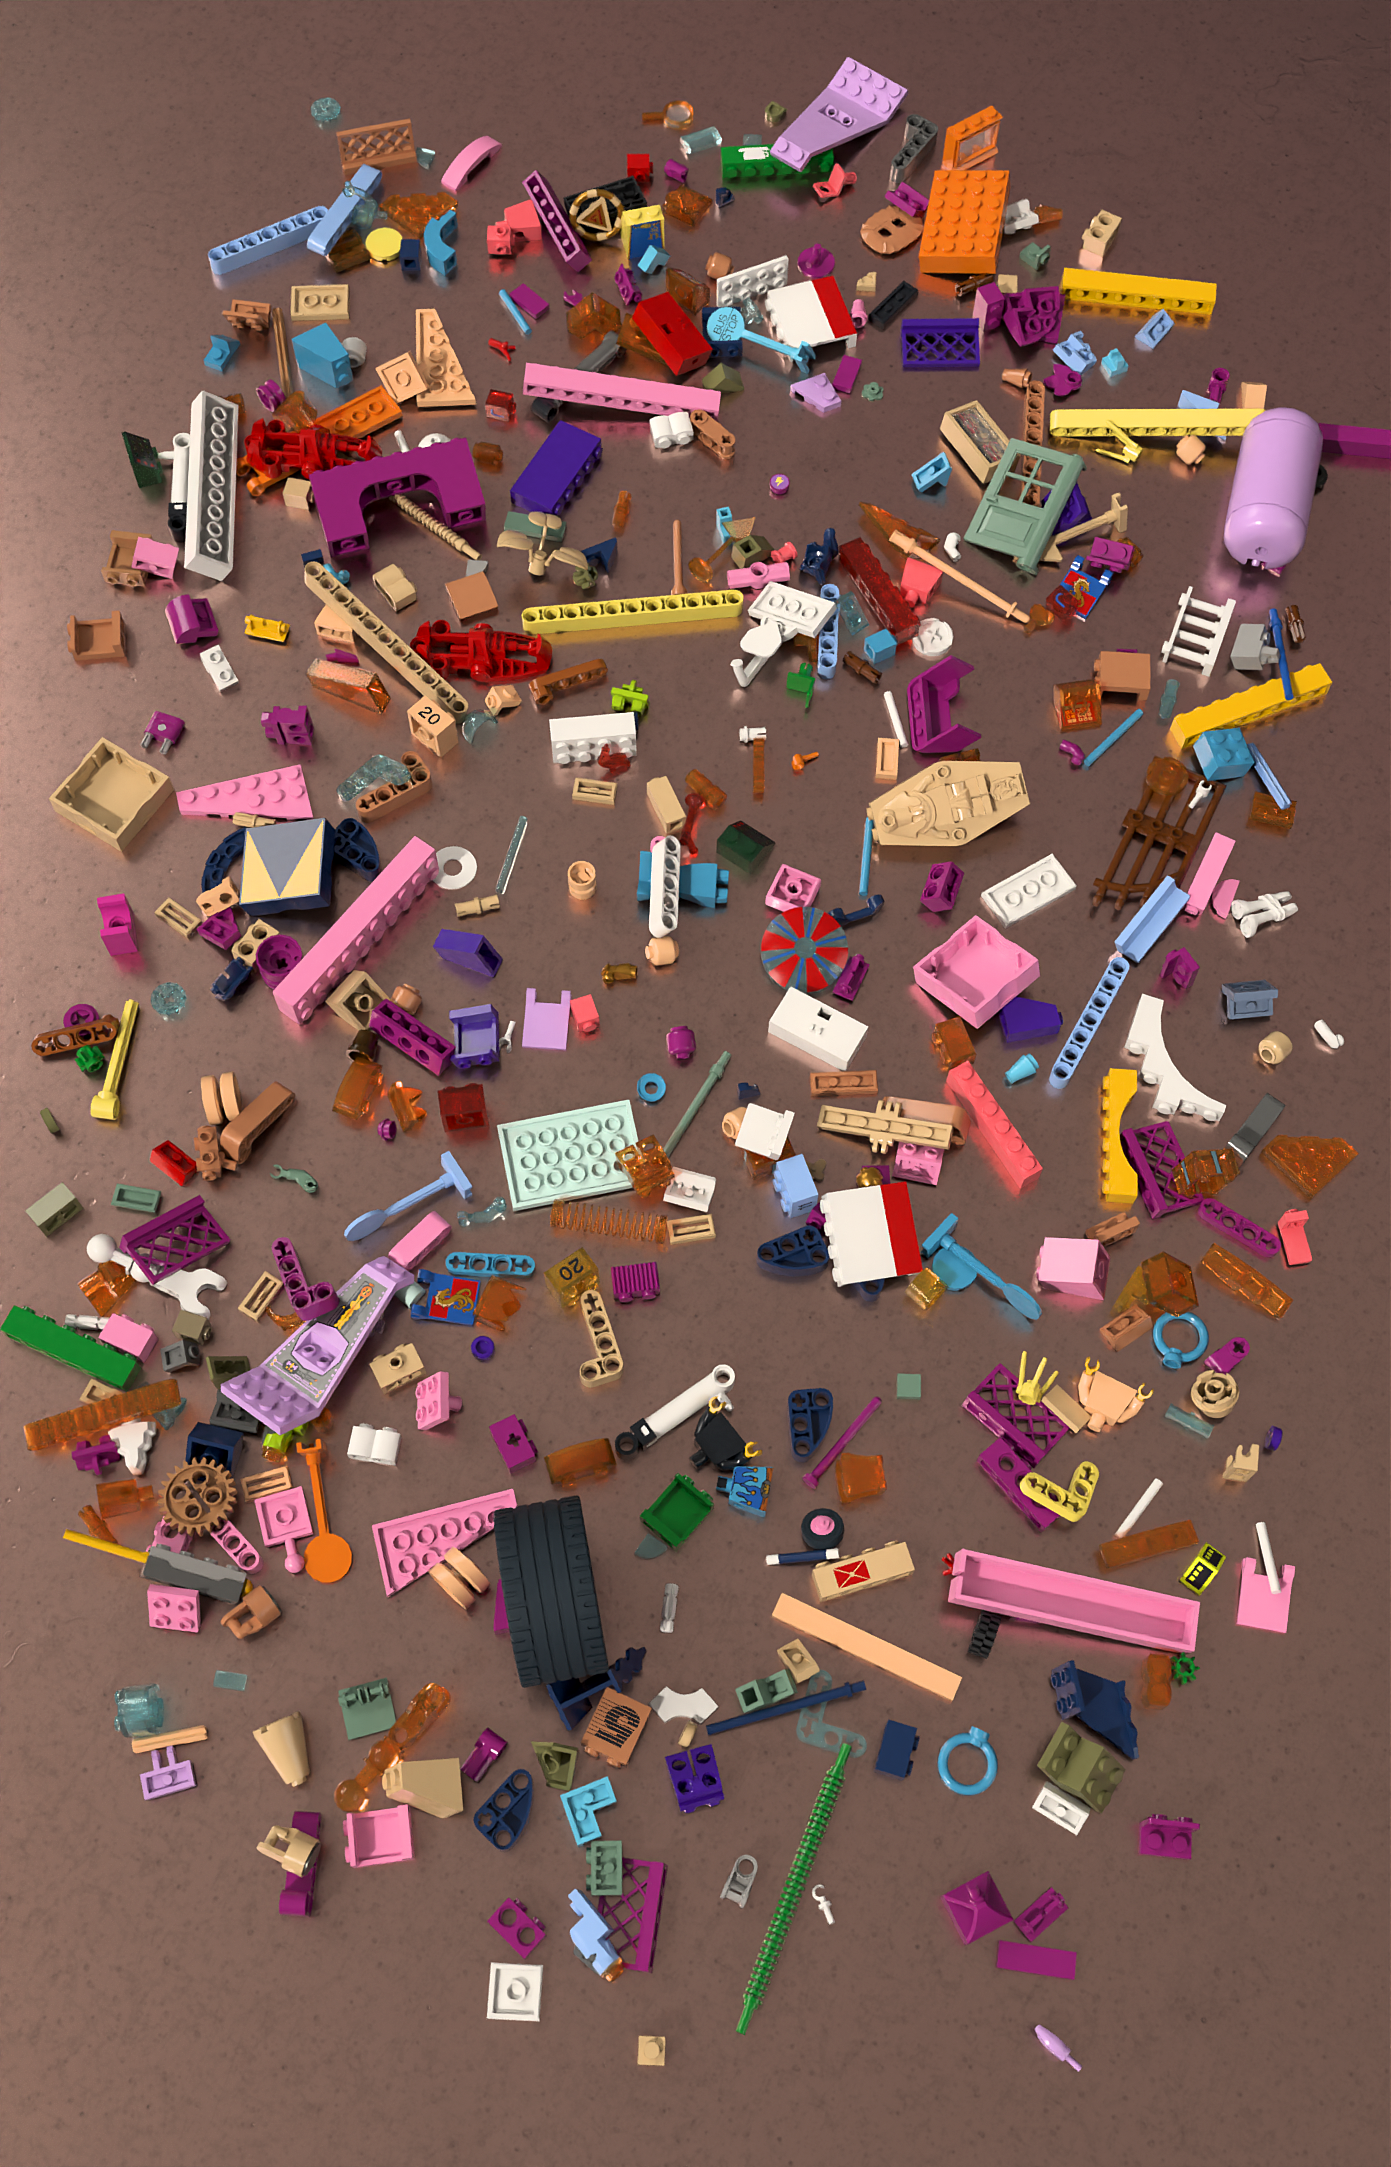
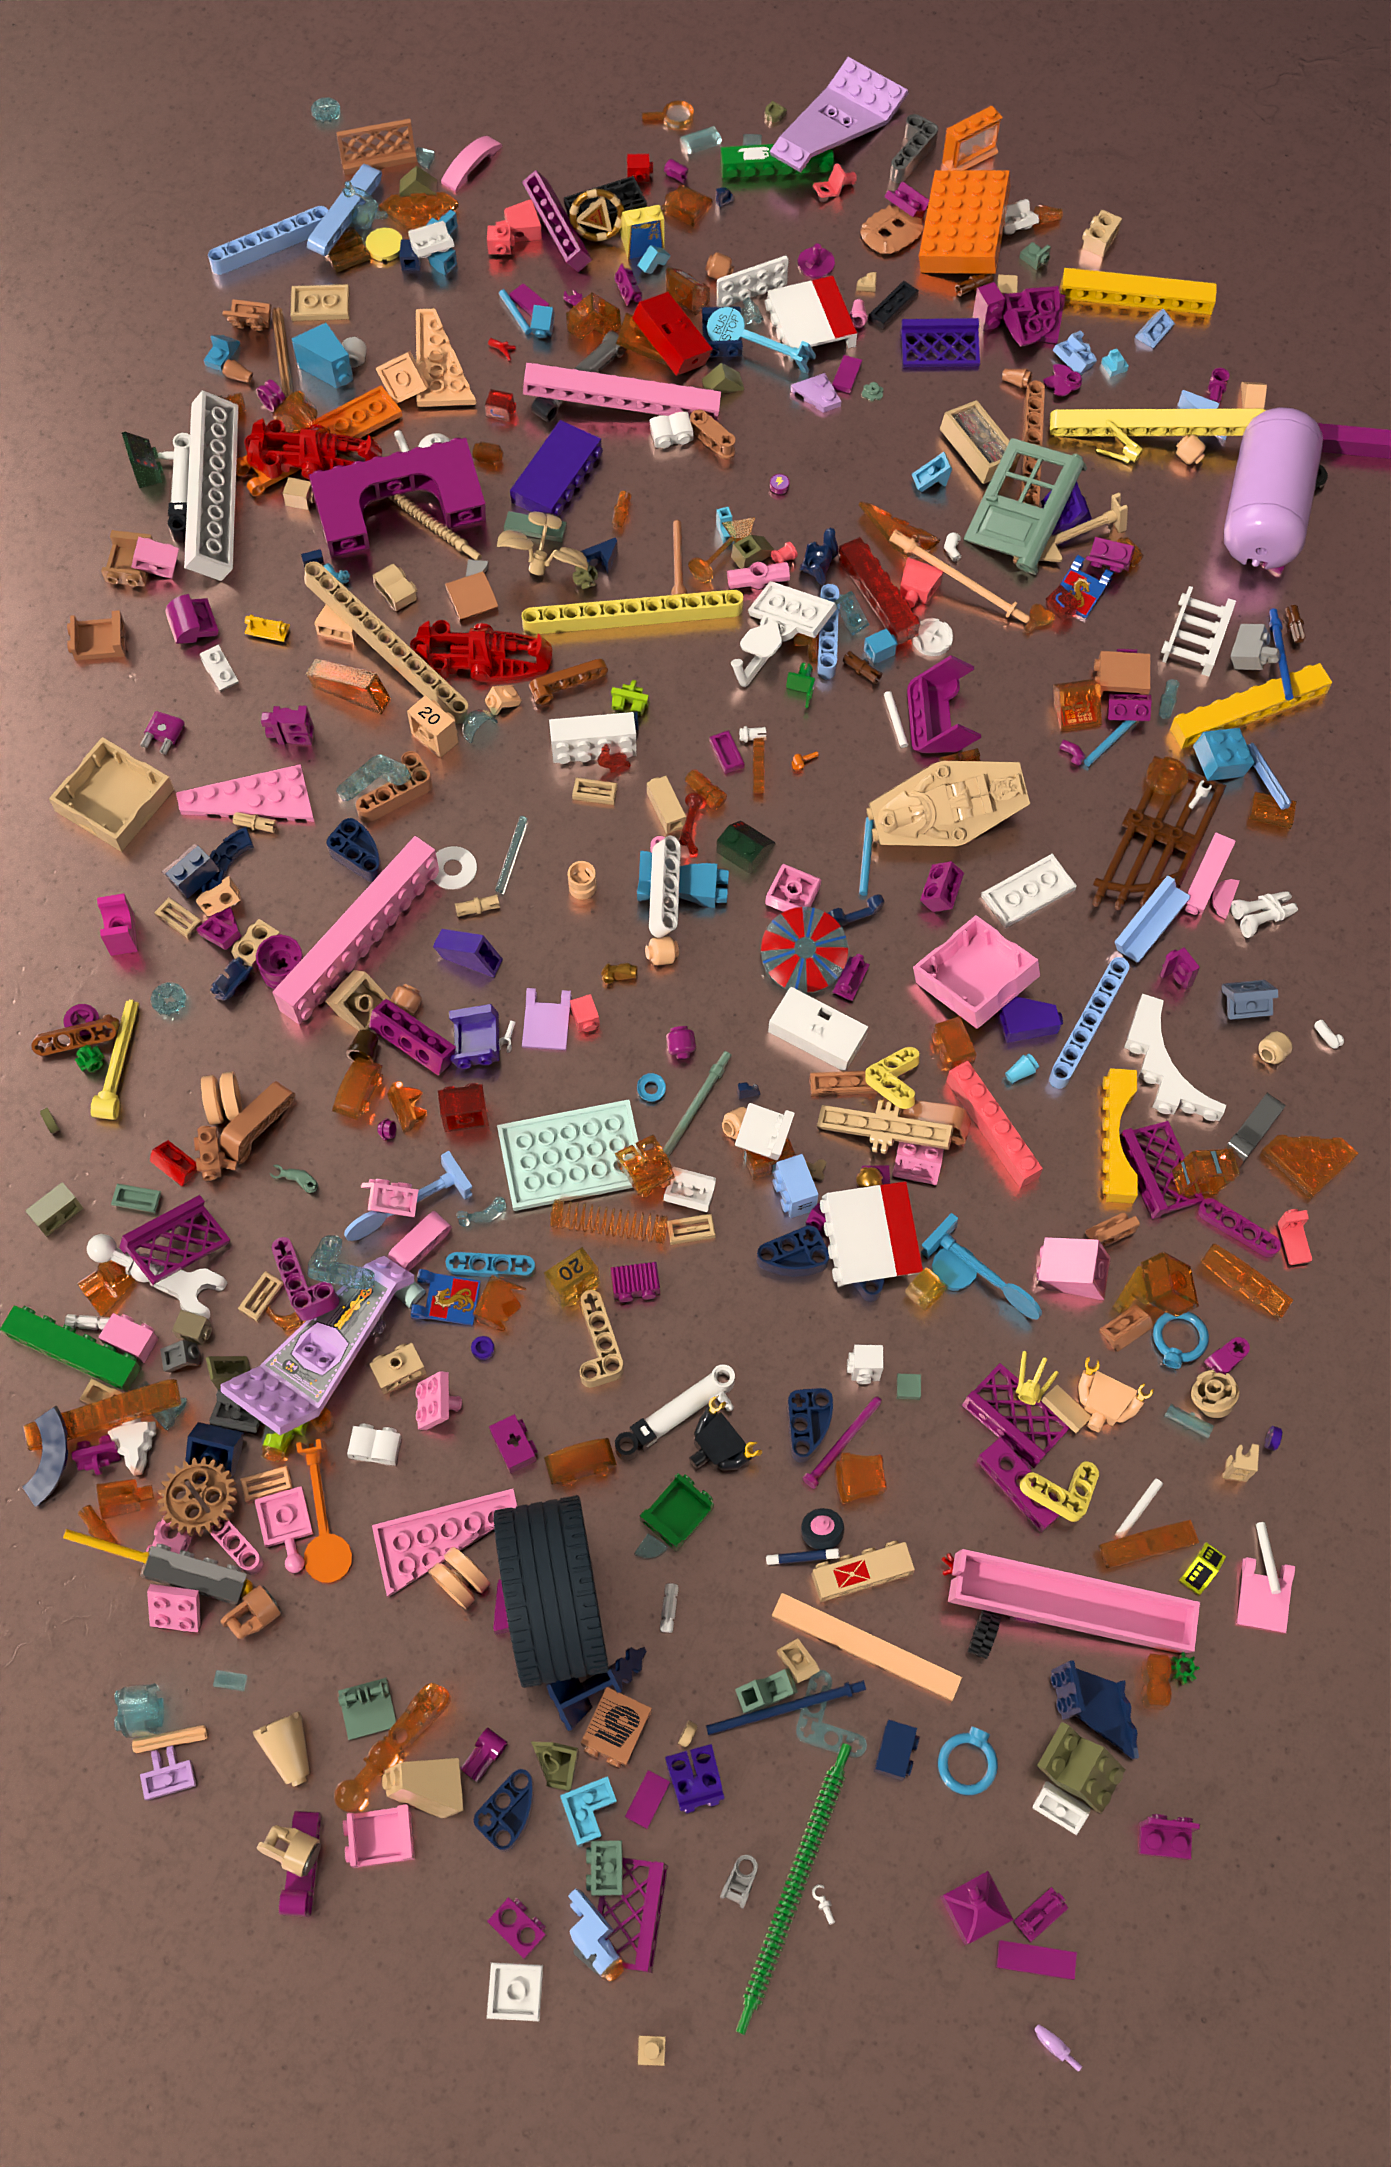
(53, 1459): none -> tile
(191, 870): none -> dark blue slope
(236, 371): none -> nougat cone
(287, 867): tile -> none
(331, 1271): none -> clear light blue beam
(342, 657): magenta bar -> none
(392, 1198): none -> bright pink bracket
(418, 182): none -> olive slope
(430, 239): none -> white bracket
(542, 321): none -> dark azure brick
(647, 1799): none -> magenta tile
(673, 1705): white tile -> none
(727, 752): none -> magenta tile
(748, 1488): torso -> none
(865, 1363): none -> white brick
(881, 1075): none -> light yellow beam
(887, 758): light nougat tile -> none
(1130, 707): none -> magenta bracket

